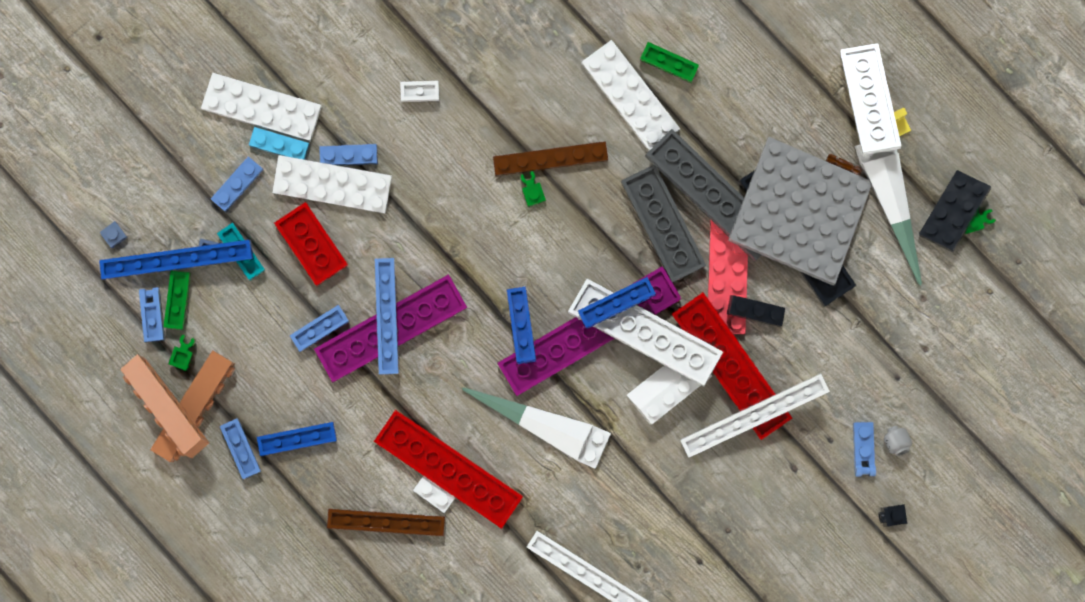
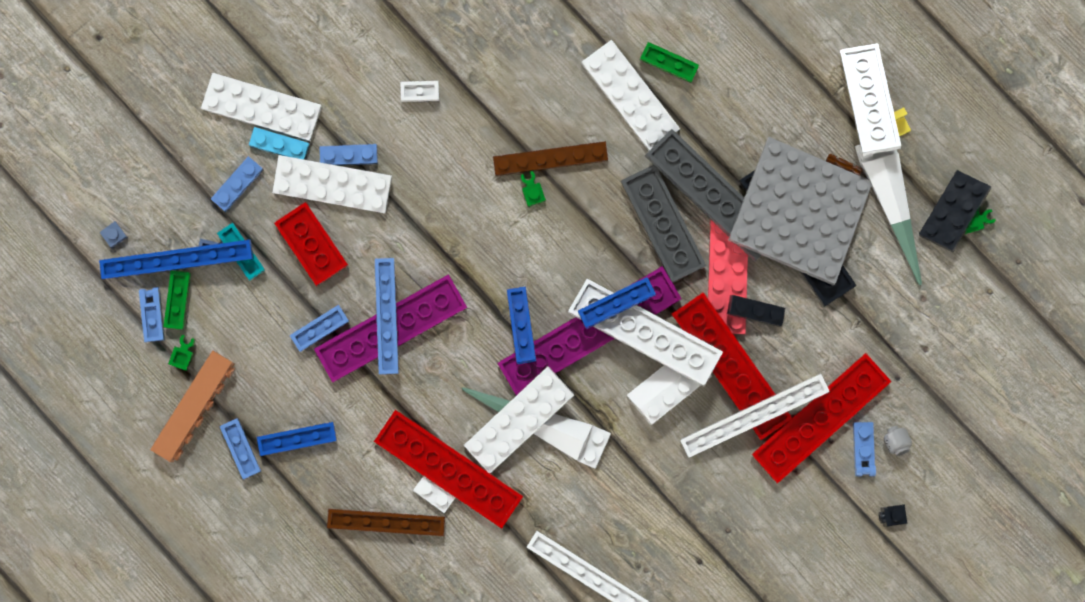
(164, 406): brick -> none
(519, 420): none -> white plate
(821, 418): none -> red plate

